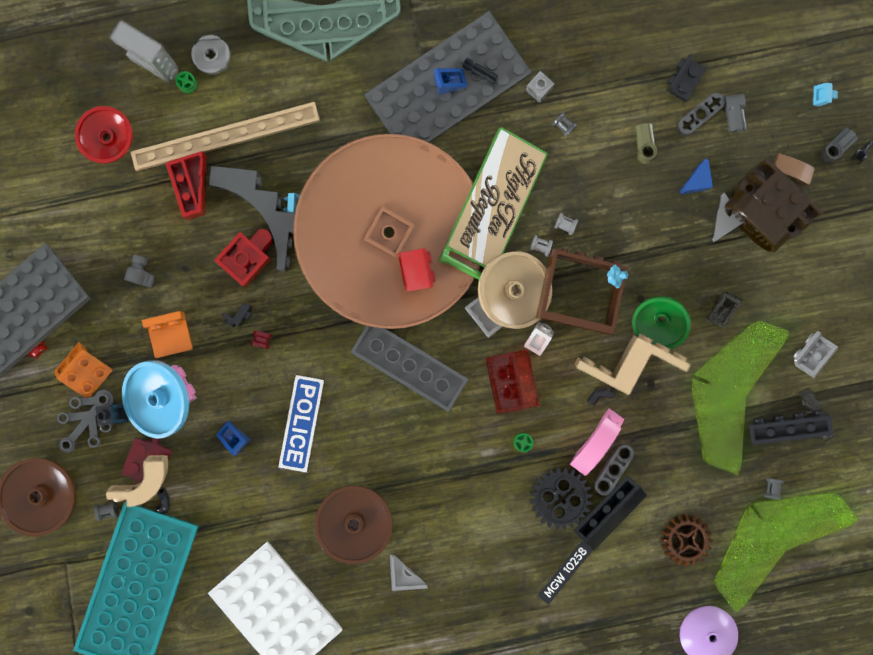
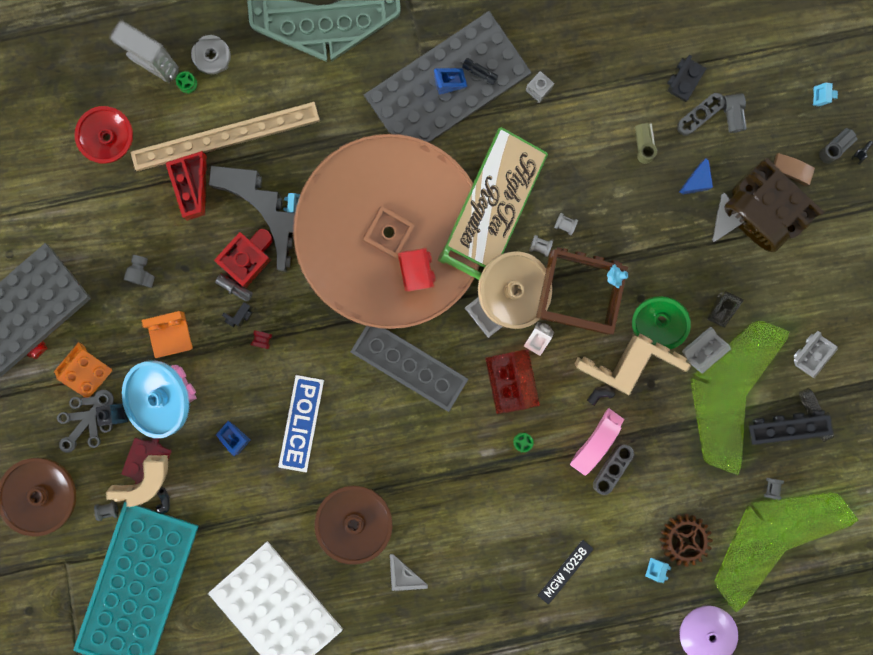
(233, 287): none -> dark grey axle
(562, 118): dark grey bush -> none
(571, 512): black gear -> none
(610, 512): black brick -> none
(657, 570): none -> medium azure tile
(705, 350): none -> light grey bracket

